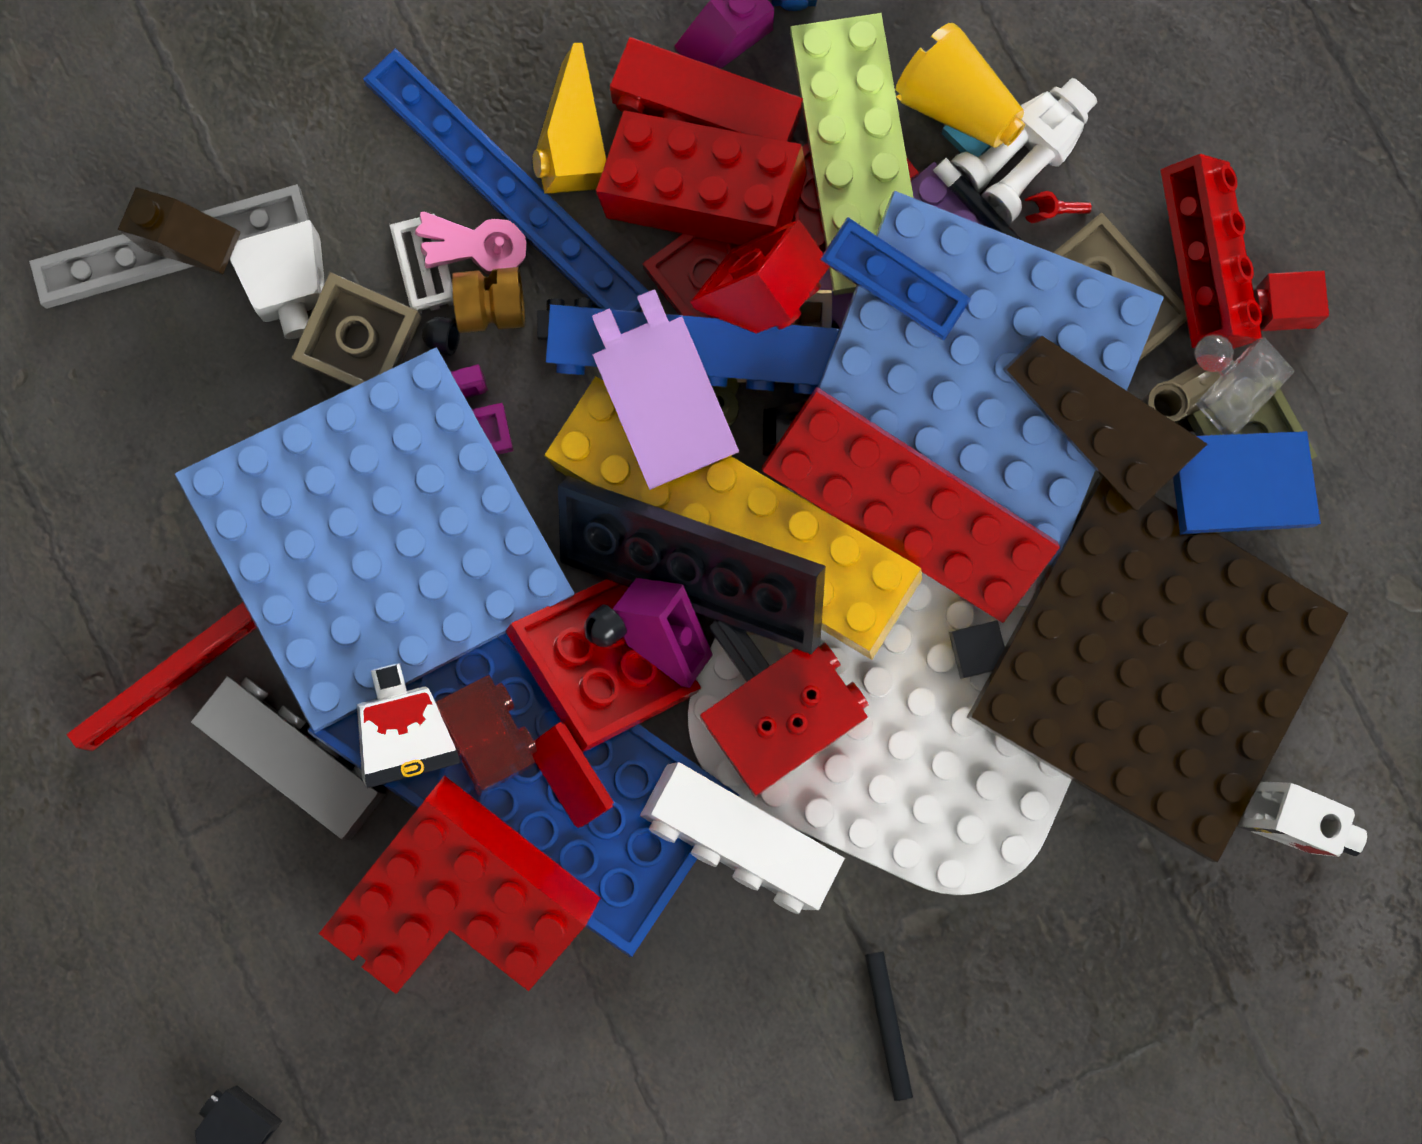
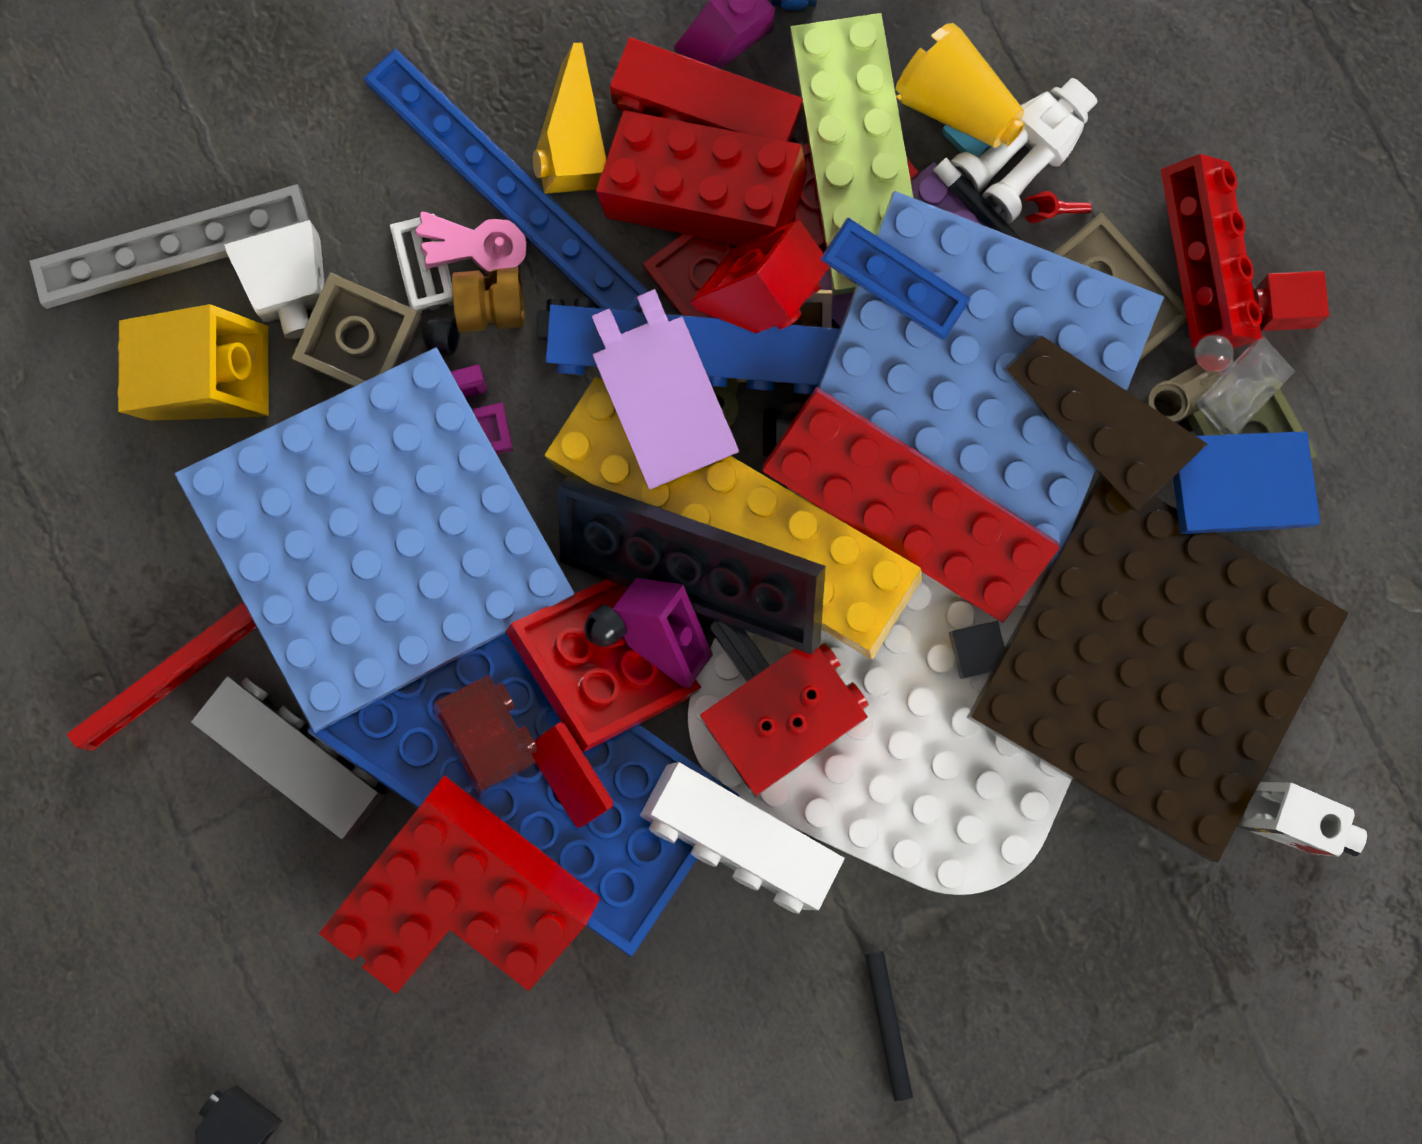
(178, 231): dark brown slope -> none
(193, 365): none -> yellow slope
(401, 731): torso -> none

